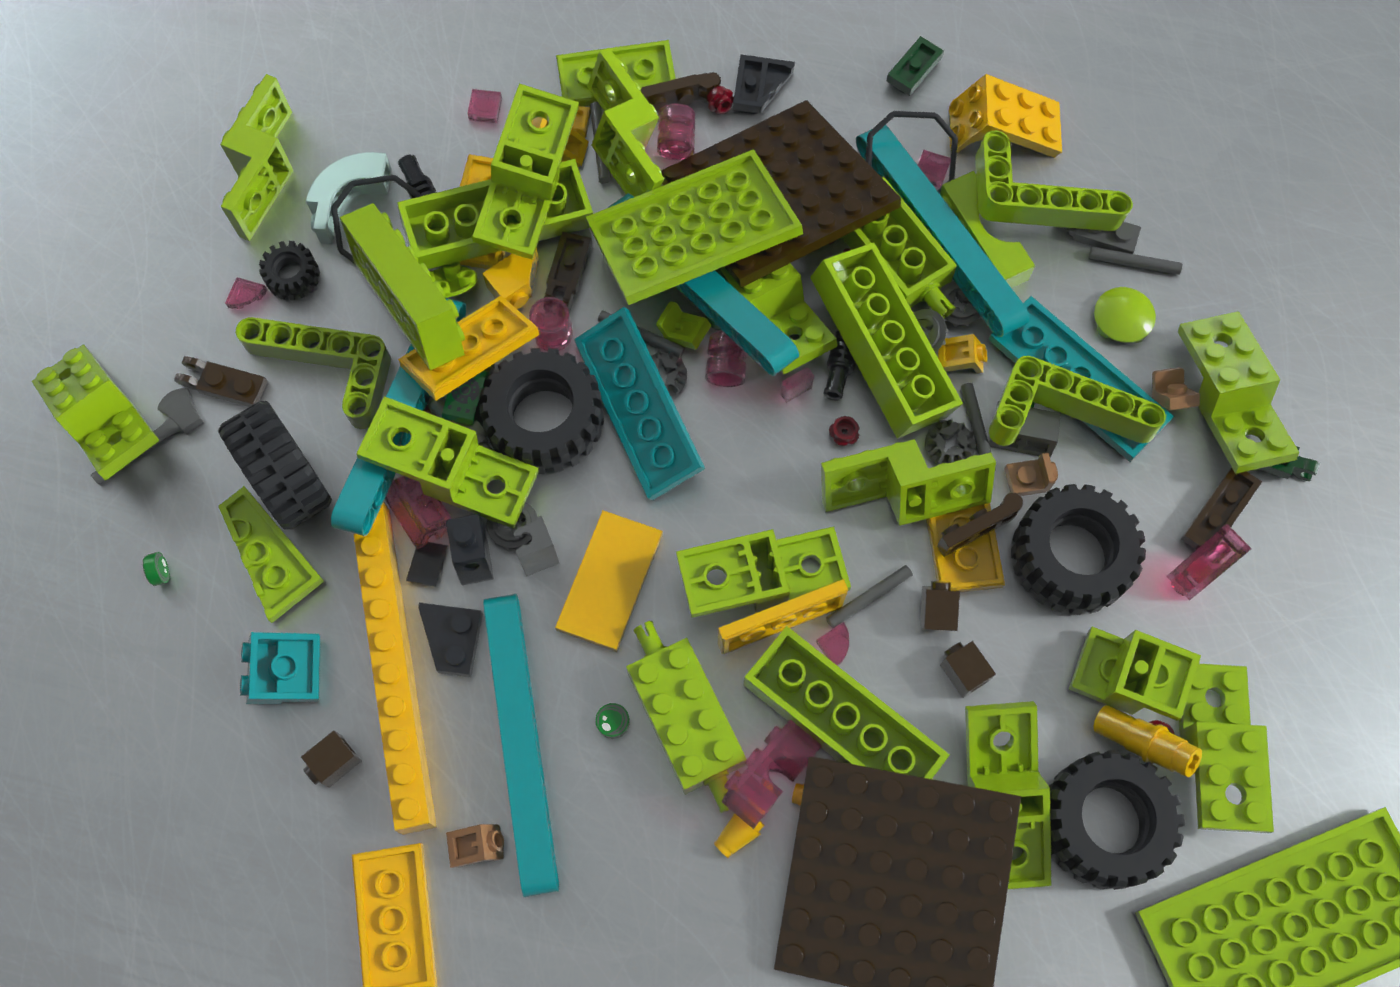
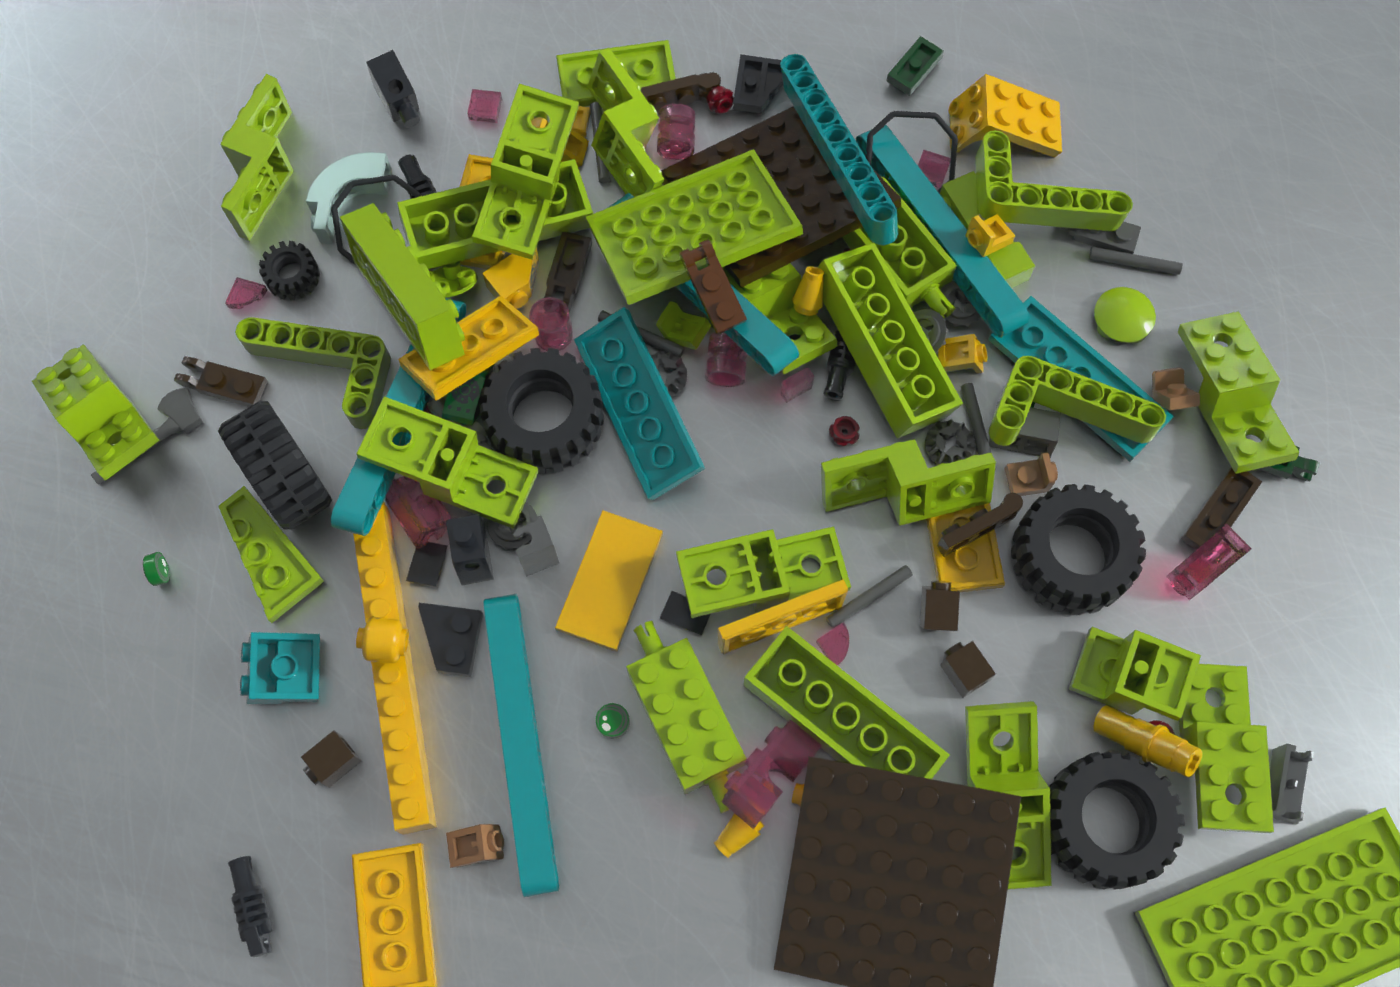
(250, 907): none -> black hinge
(383, 640): none -> yellow head
(394, 88): none -> black torso
(678, 613): none -> black piece
(713, 287): none -> reddish brown plate
(809, 294): none -> yellow cone
(840, 150): none -> teal beam
(989, 234): none -> yellow bracket
(1287, 782): none -> dark grey hinge

